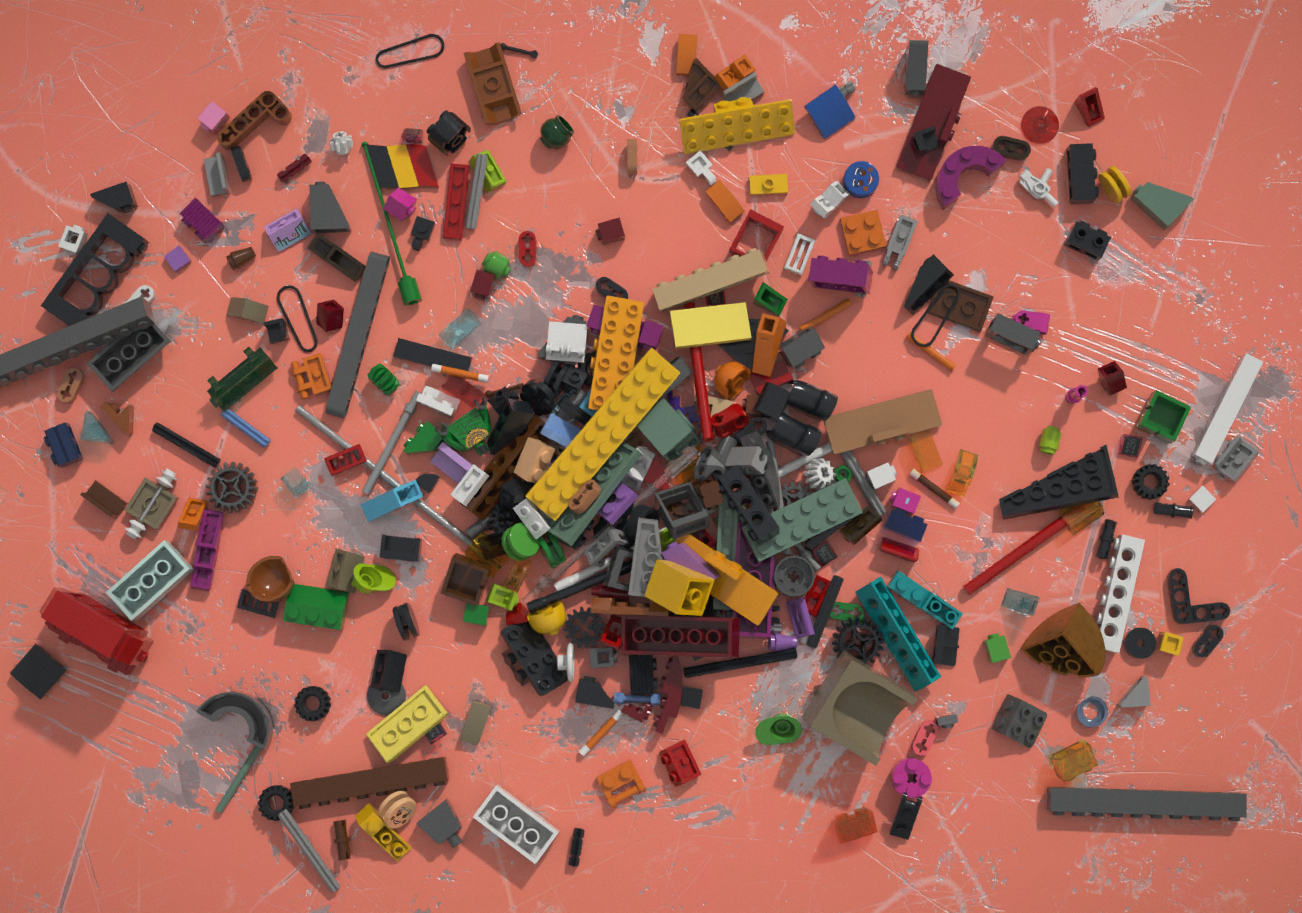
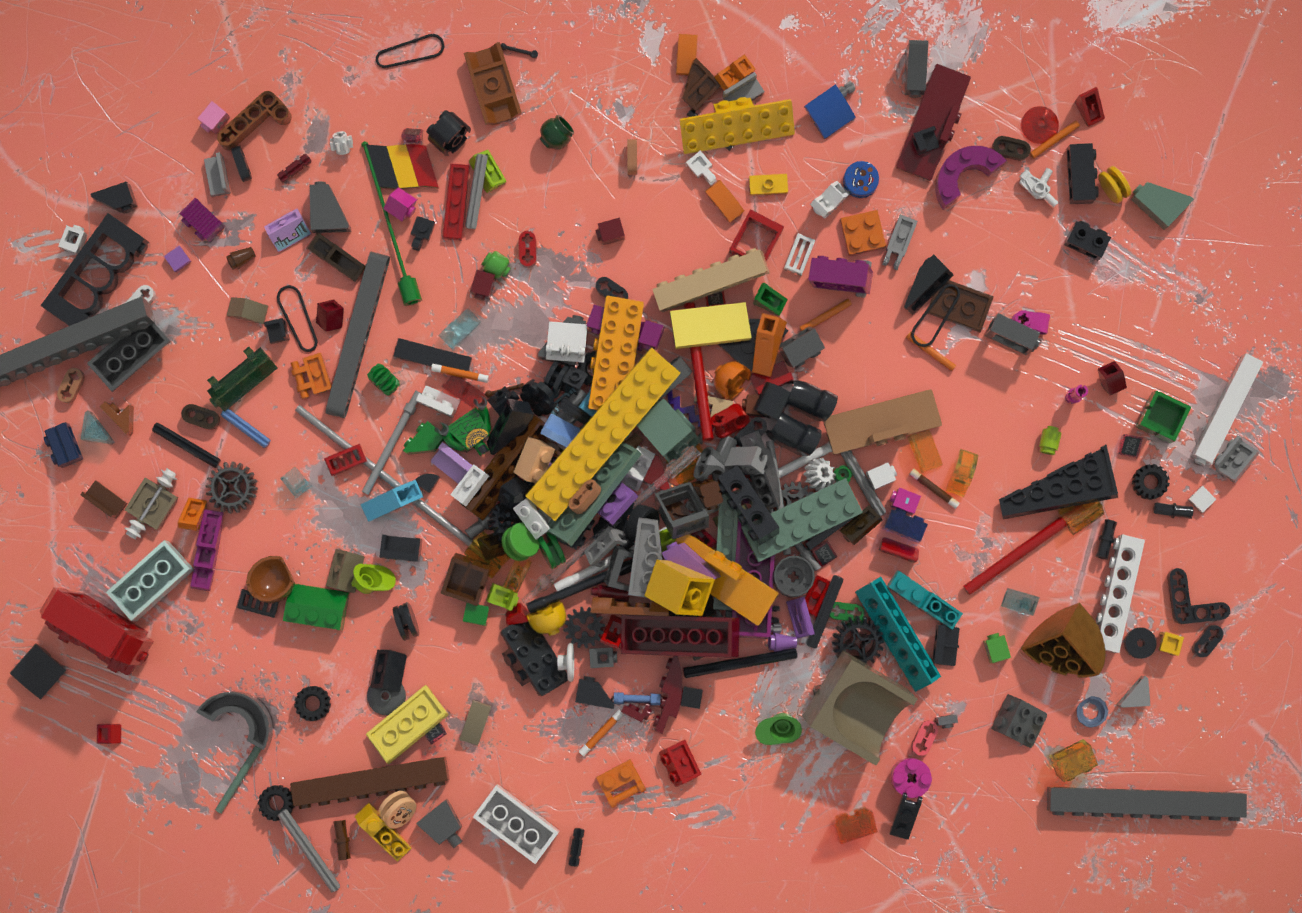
(108, 733): none -> red slope
(201, 416): none -> dark brown plate
(641, 674): black brick -> none
(1053, 140): none -> orange piece

